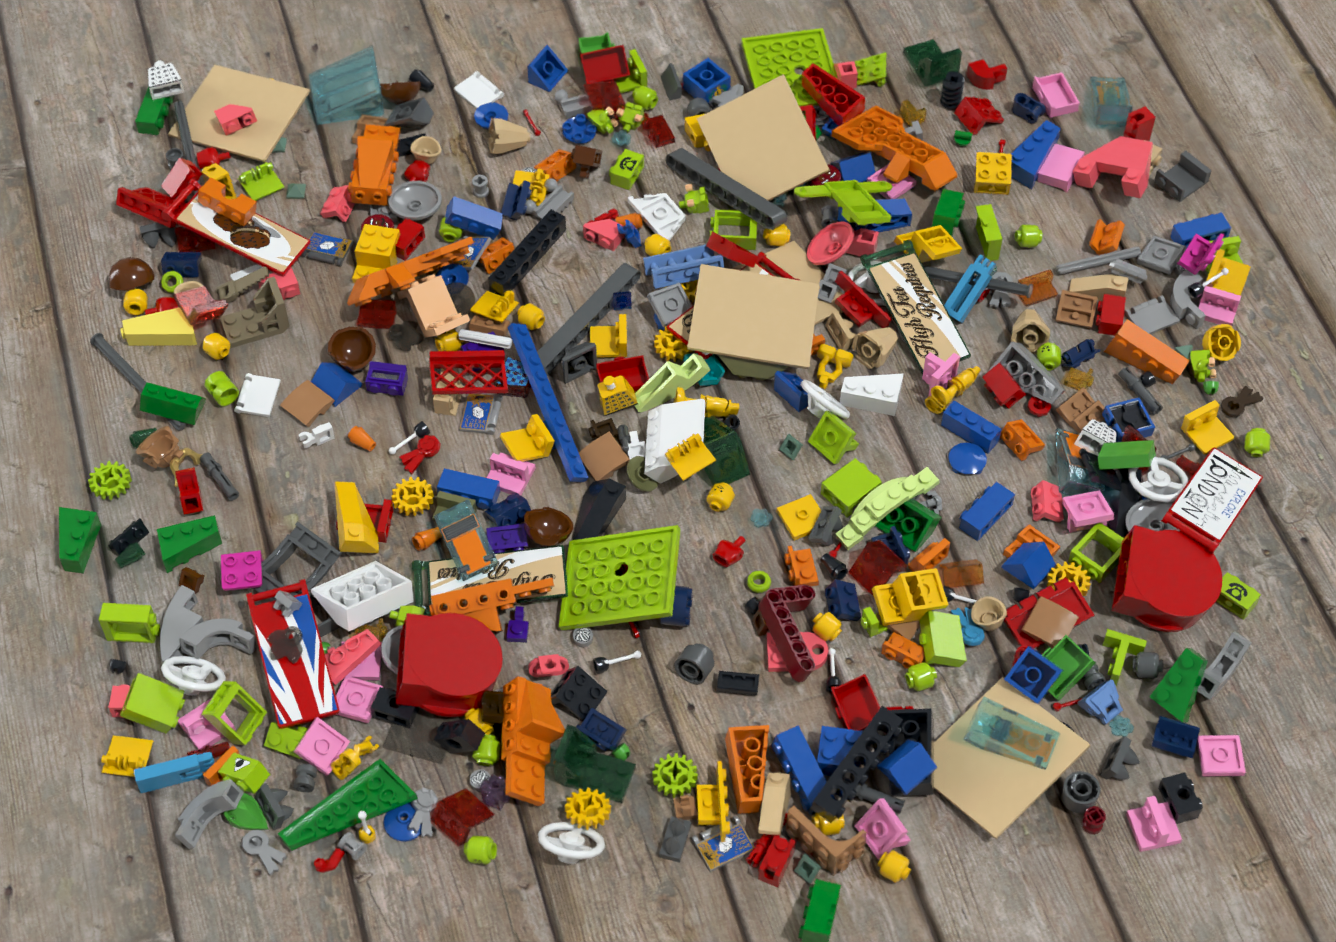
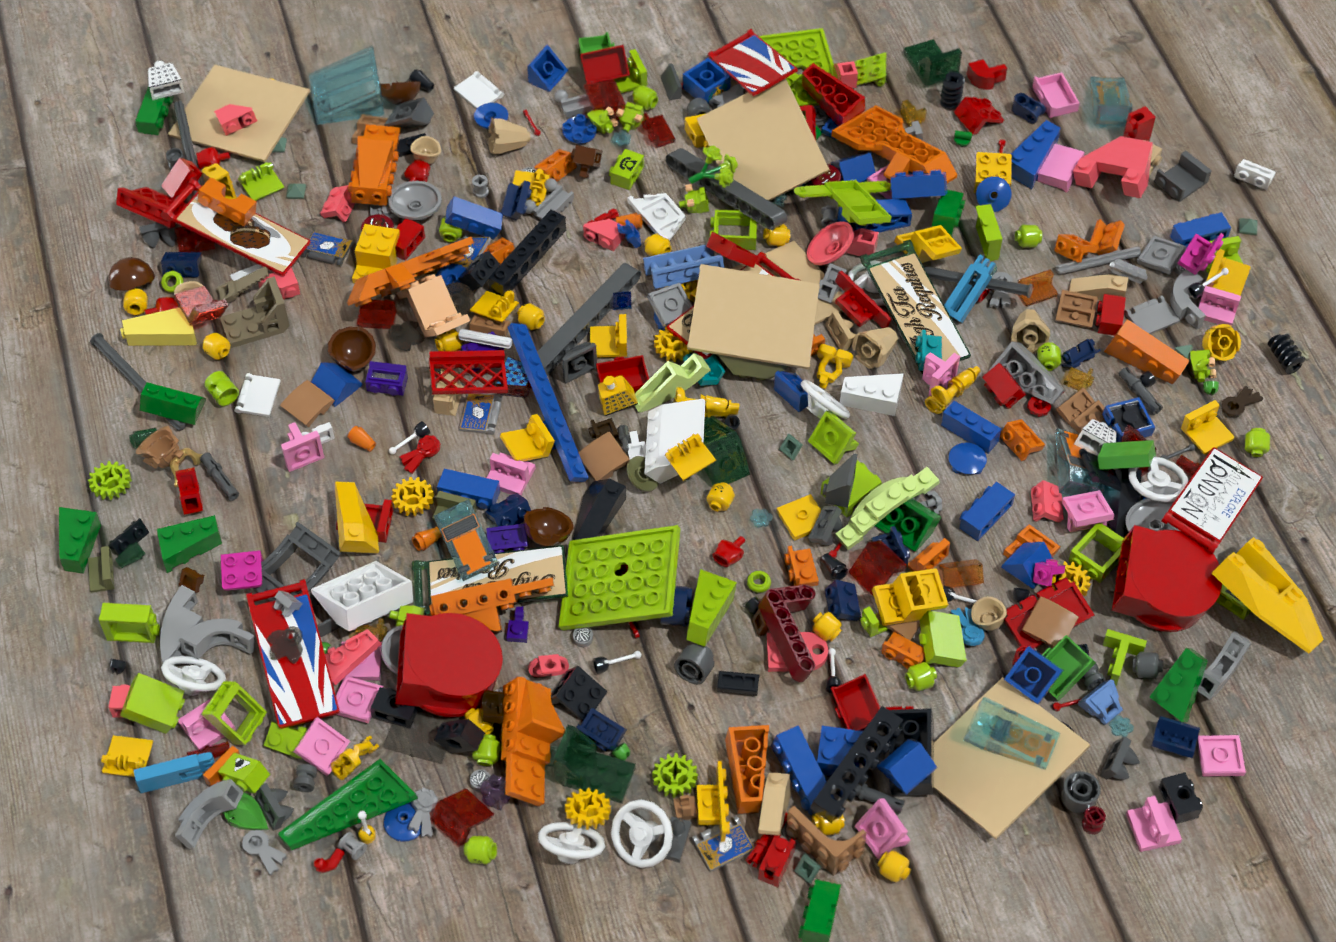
(101, 571): none -> olive panel
(301, 449): none -> bright pink bracket
(479, 271): none -> black brick
(642, 833): none -> white piece
(710, 604): none -> lime wedge
(726, 169): none -> lime plant
(752, 63): none -> flag
(841, 483): none -> dark grey slope
(919, 184): none -> blue brick
(925, 345): none -> teal bracket
(990, 185): none -> blue dish
(1045, 570): none -> dark pink bracket
(1074, 247): none -> orange bracket
(1248, 226): none -> sand green slope
(1254, 174): none -> white bracket
(1270, 593): none -> yellow wedge
(1286, 352): none -> black piece

